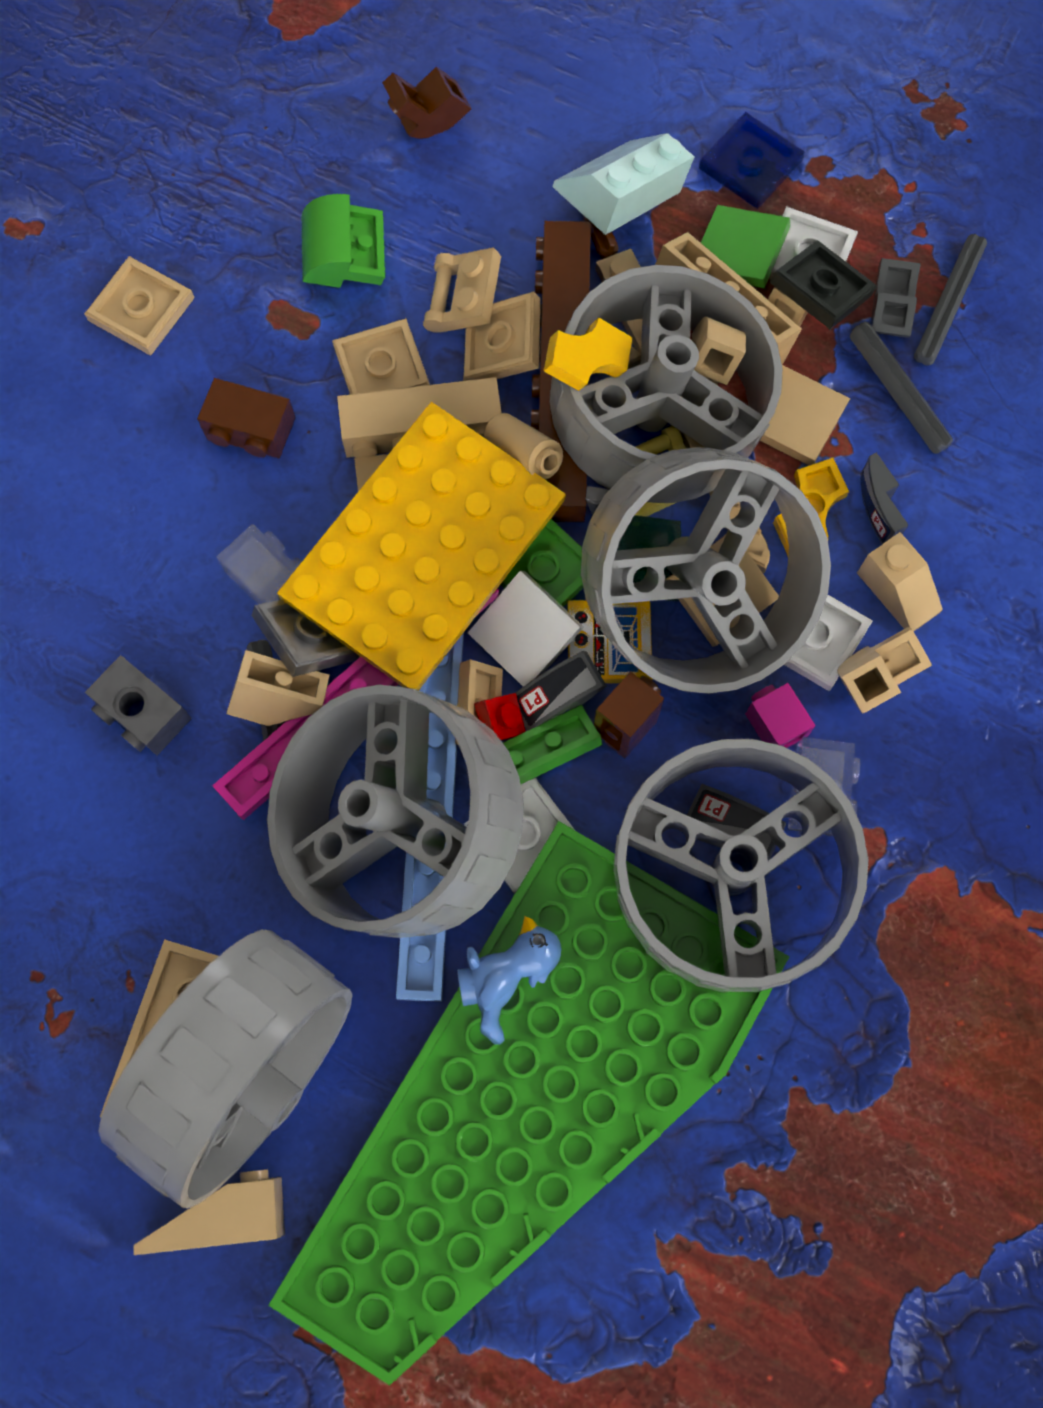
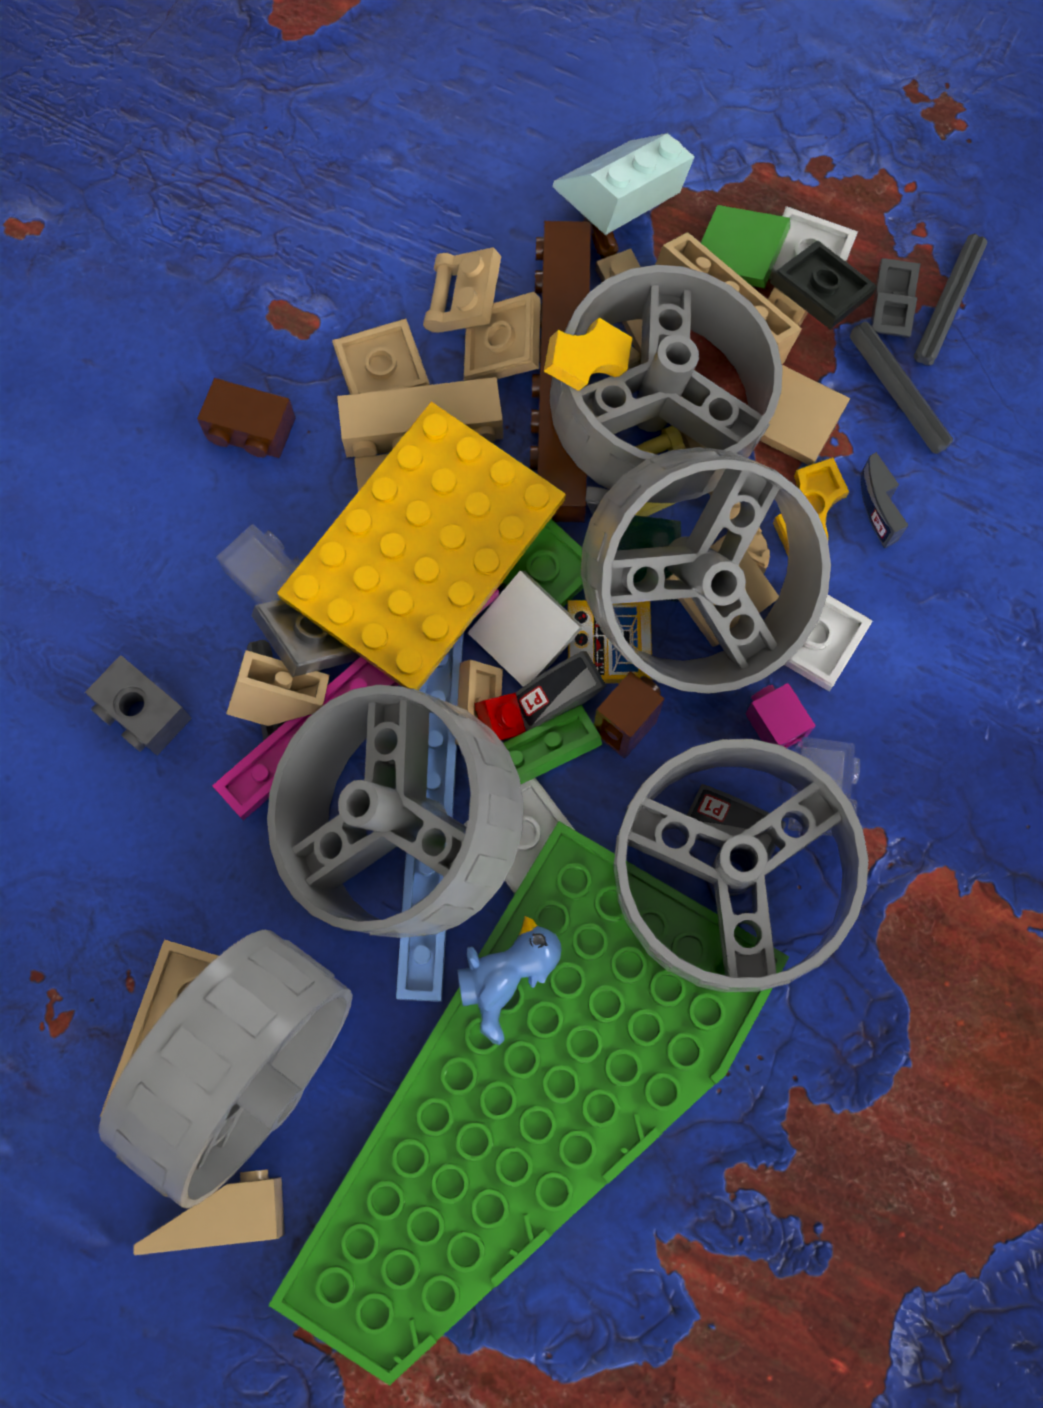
(139, 305): tan tile -> none
(341, 242): bright green brick -> none
(429, 106): reddish brown brick -> none
(525, 444): tan brick -> none
(719, 349): tan brick -> none
(751, 160): clear blue tile -> none
(876, 671): tan brick -> none
(902, 582): tan slope -> none

